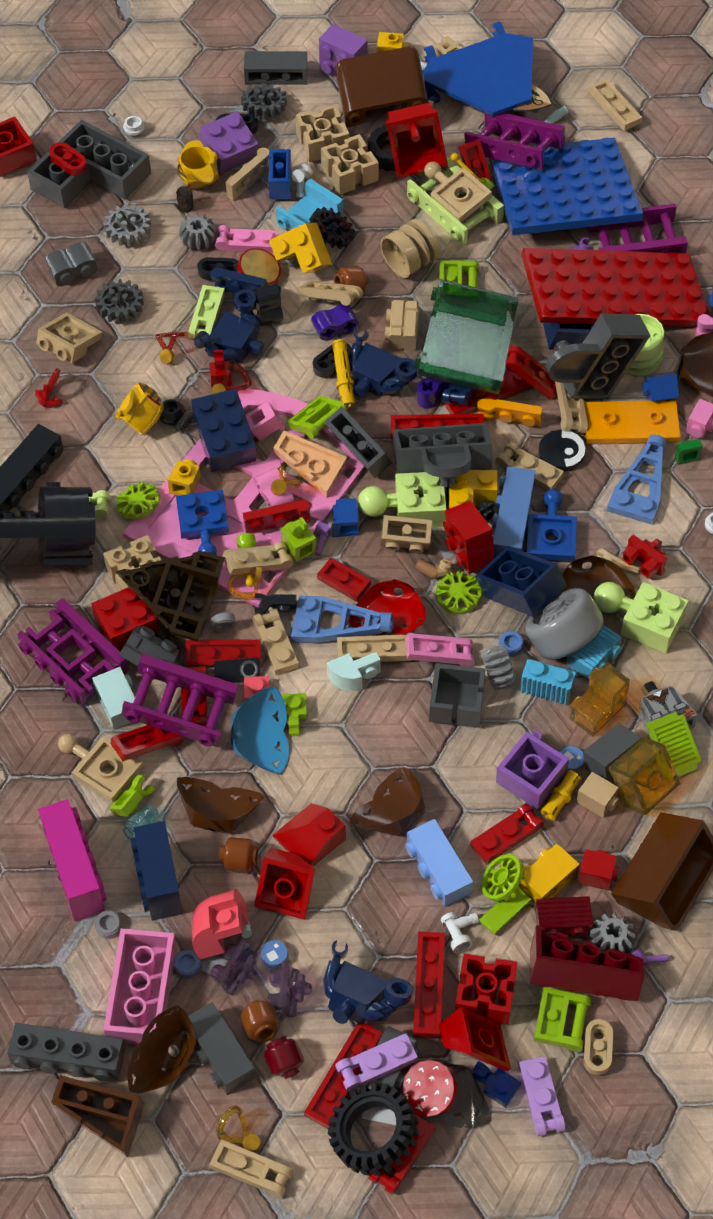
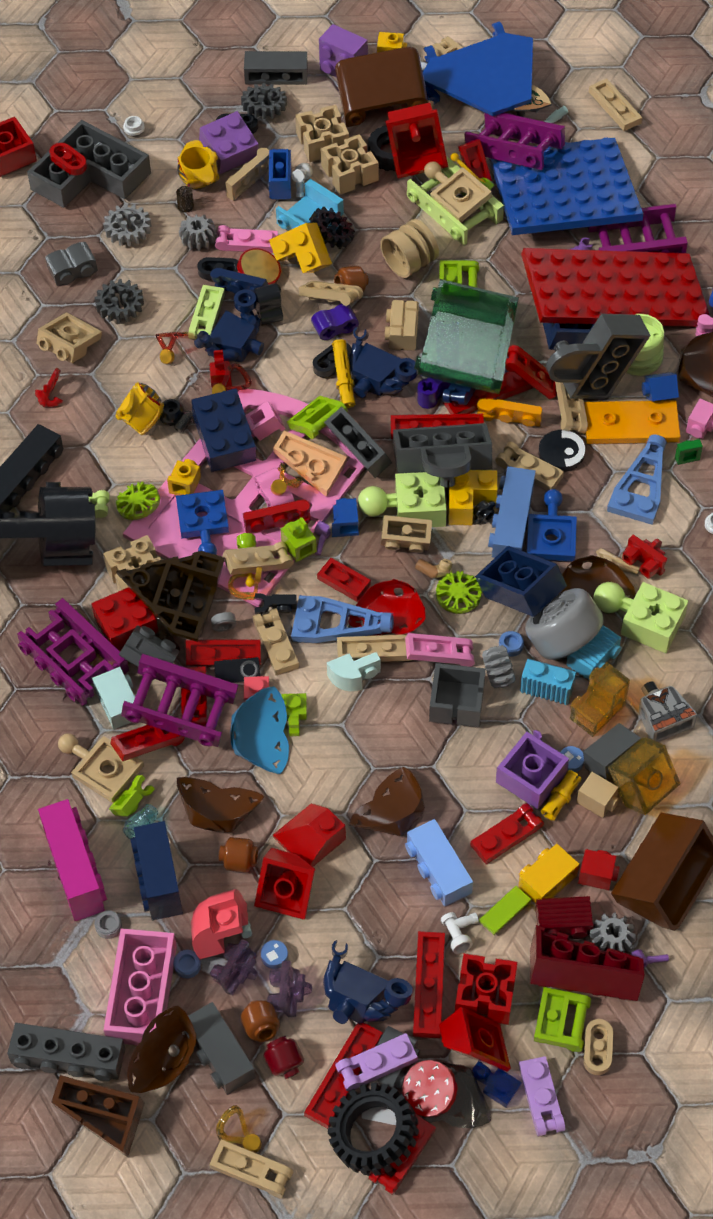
(468, 537): red brick -> none
(502, 877): lime wheel -> none
(676, 735): lime window -> none

